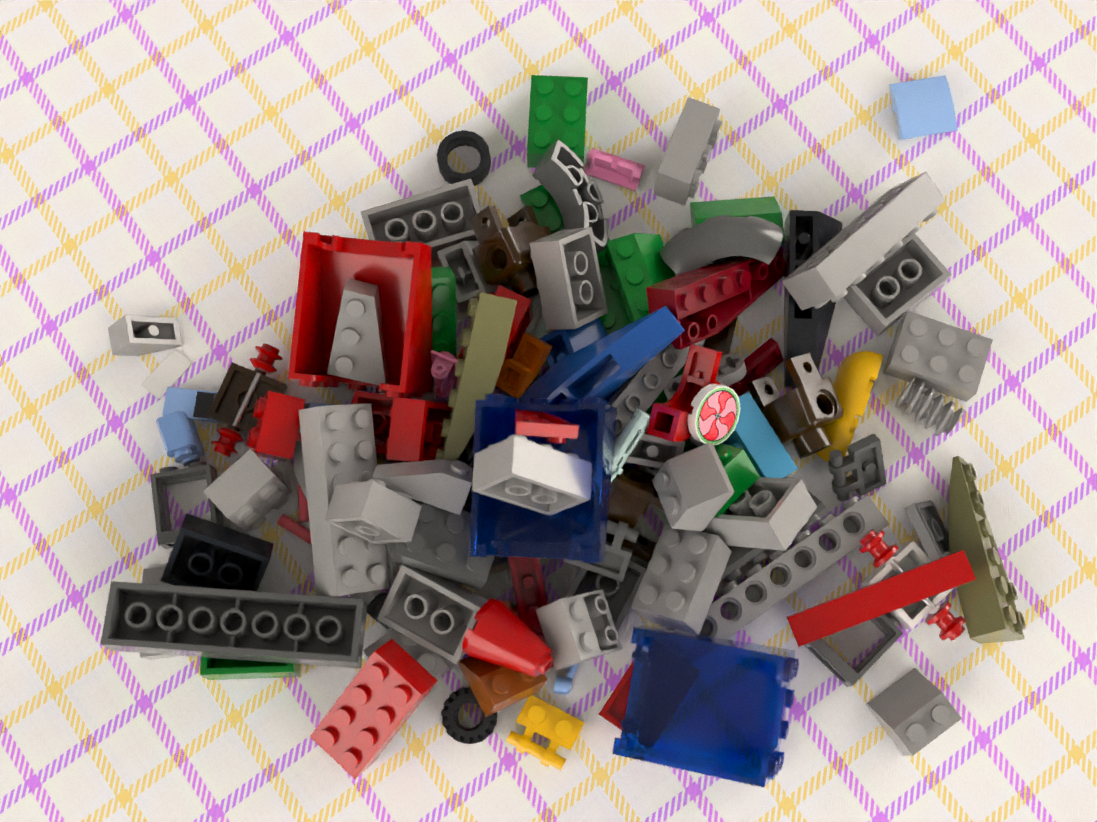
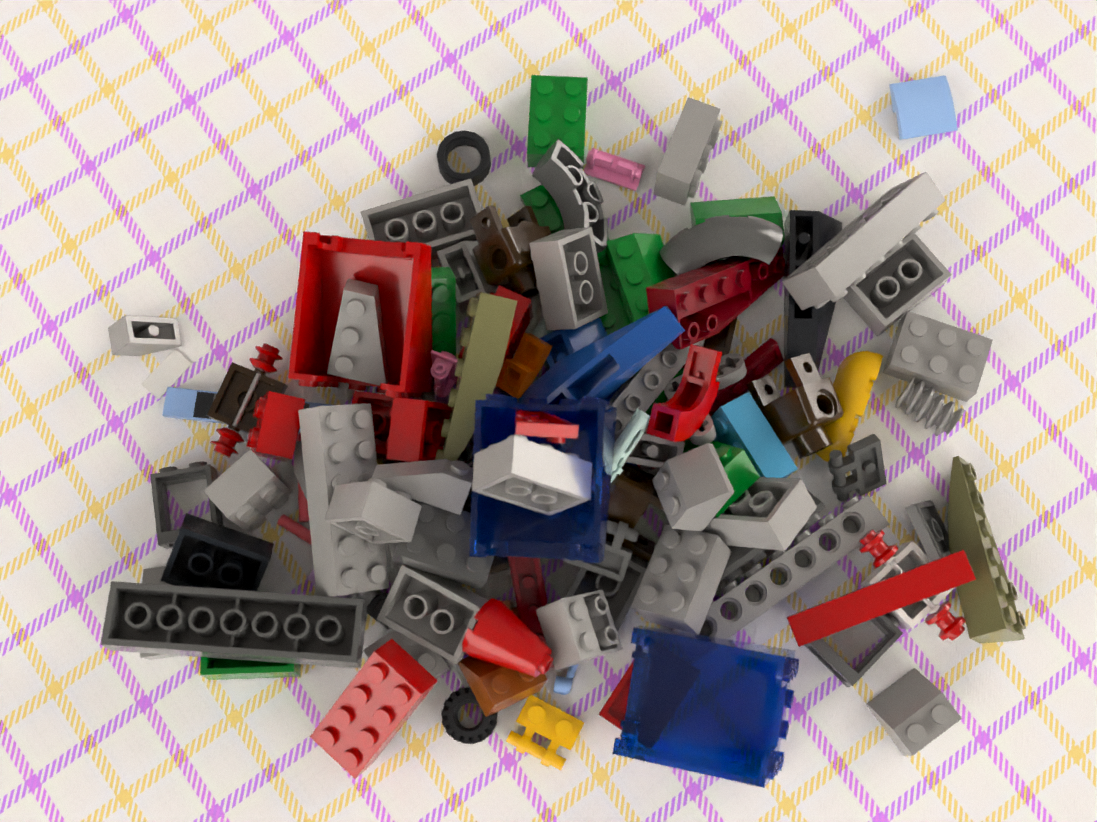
(180, 438): medium blue brick -> none
(714, 414): tile -> none

